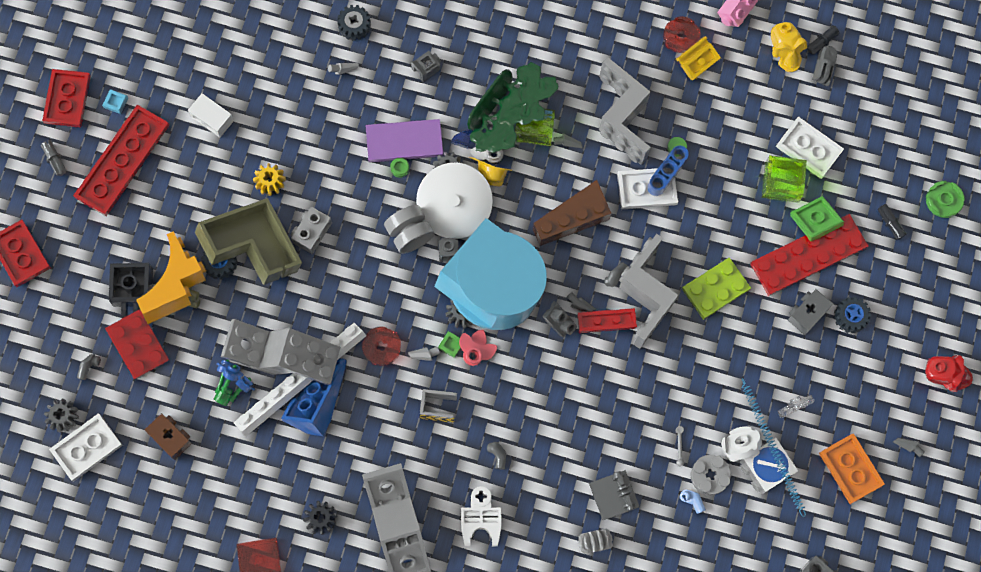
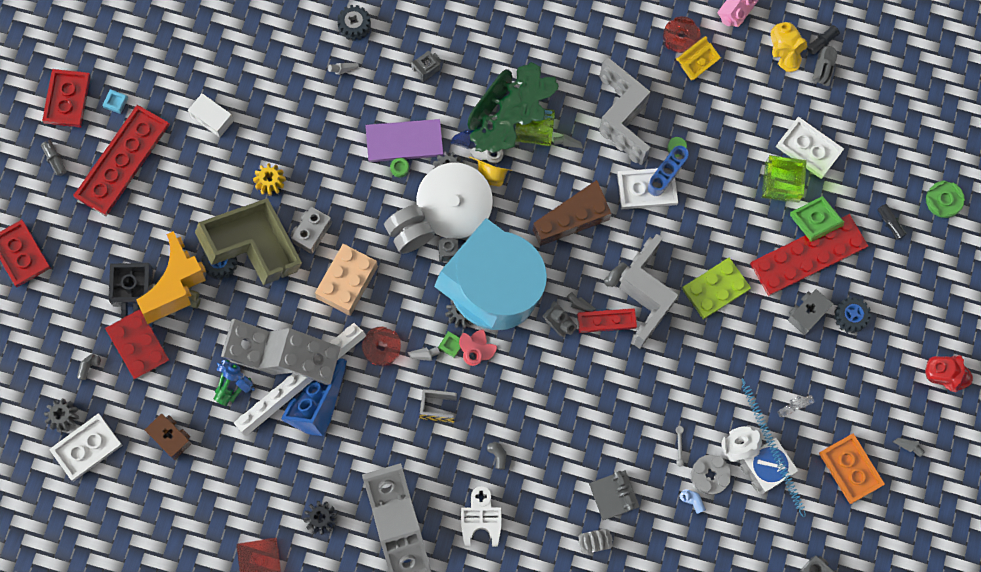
(346, 279): none -> light nougat brick

